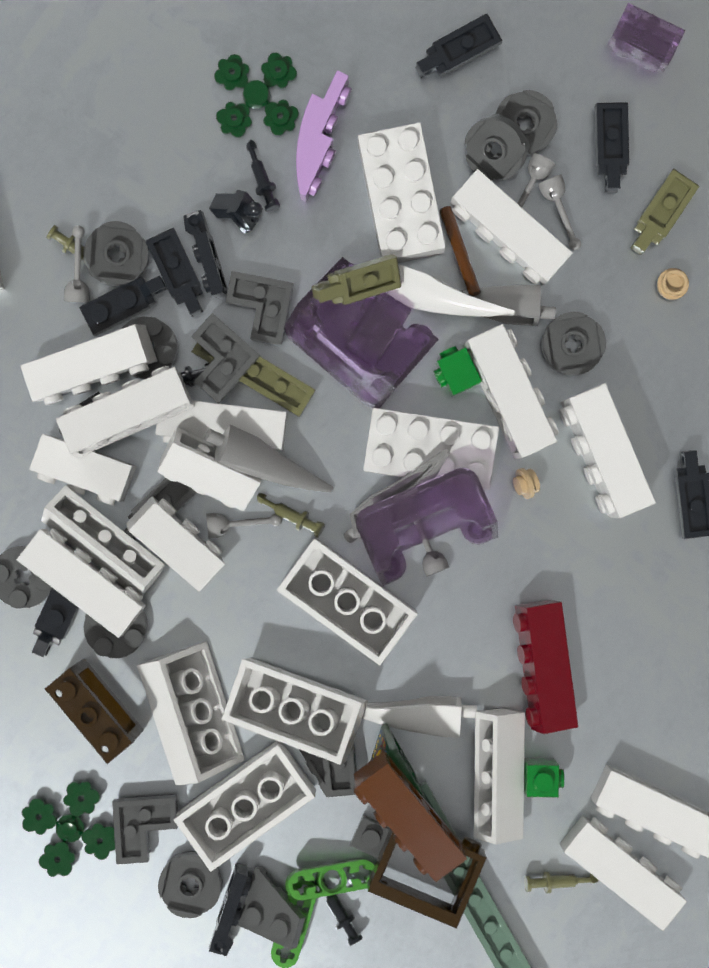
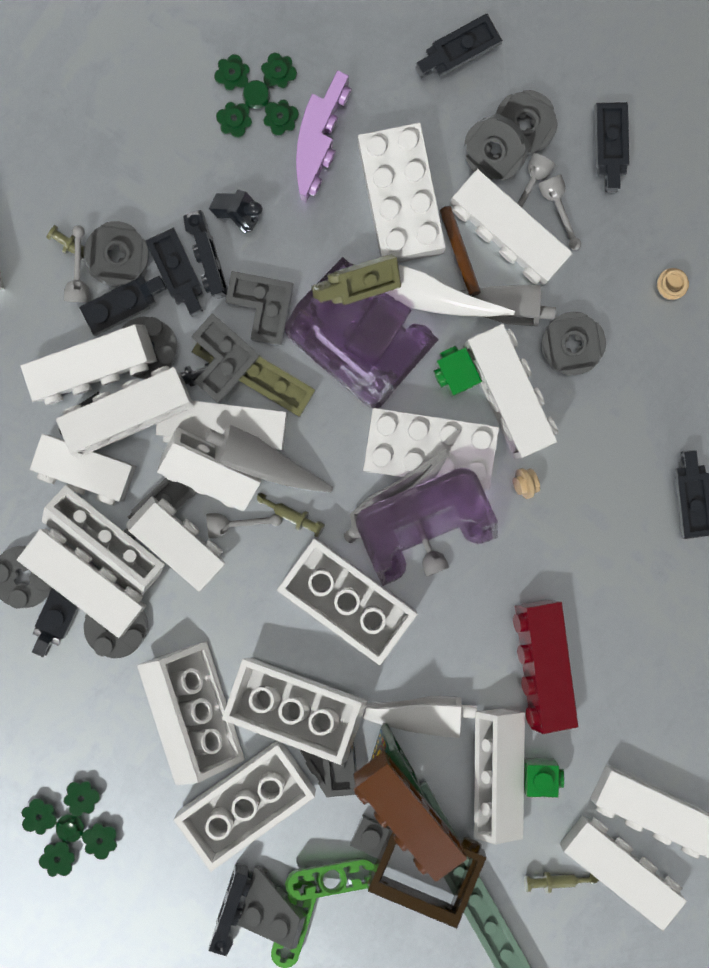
(95, 710): dark brown window -> none
(134, 819): dark grey plate -> none
(174, 893): dark grey plate -> none
(264, 187): black piece -> none
(342, 917): black piece -> none
(606, 452): white brick -> none
(645, 38): clear purple brick -> none
(664, 210): olive hinge -> none

